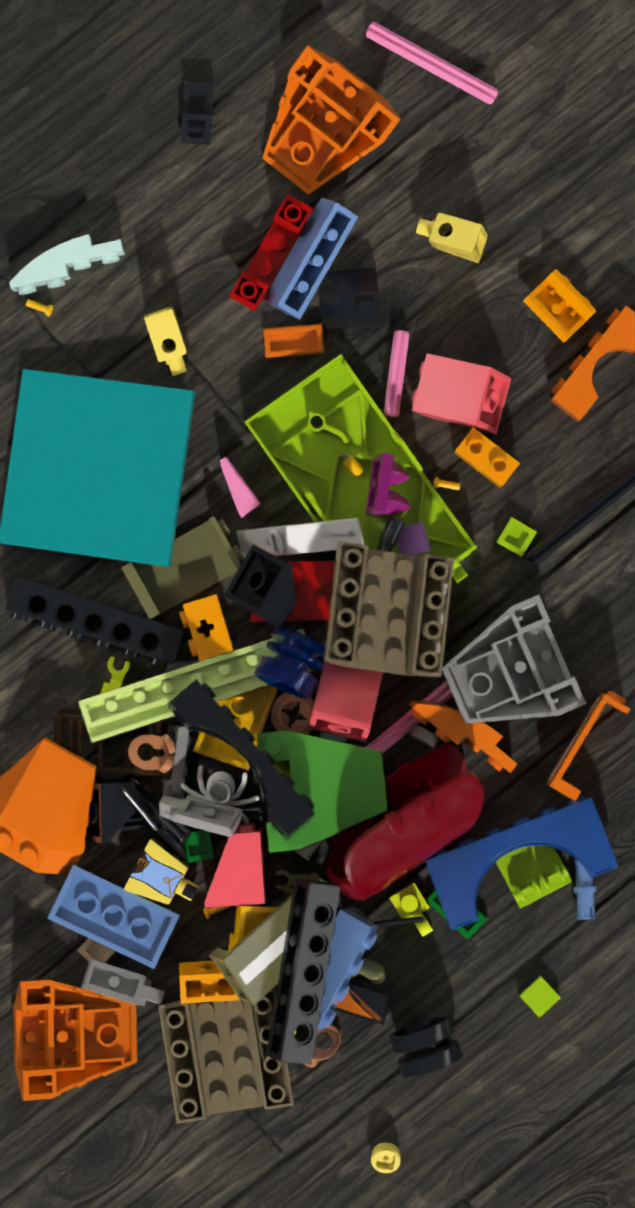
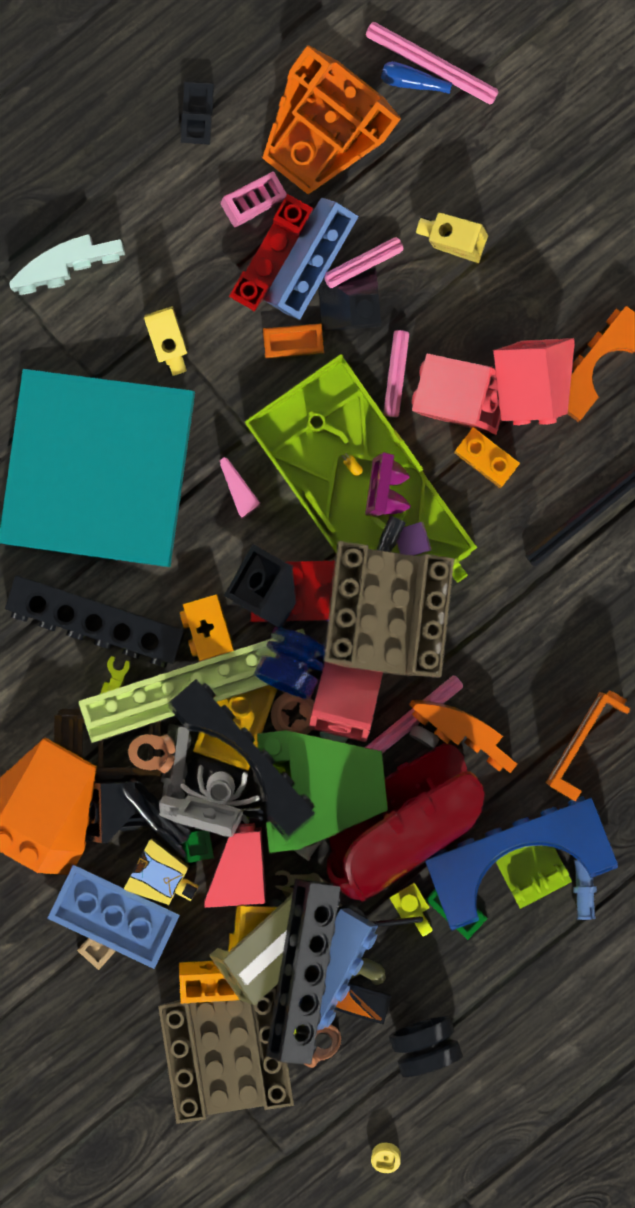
(41, 307): yellow piece -> none
(68, 1037): orange wedge -> none
(120, 984): light grey hinge -> none
(197, 563): olive panel -> none
(213, 910): yellow piece -> none
(233, 213): none -> bright pink slope
(301, 537): white piece -> none
(363, 262): none -> bright pink axle
(408, 77): none -> blue piece
(445, 484): yellow piece -> none
(513, 670): light grey wedge -> none
(516, 537): lime tile -> none
(534, 380): none -> coral slope
(539, 996): lime tile -> none
(560, 305): light orange bracket -> none

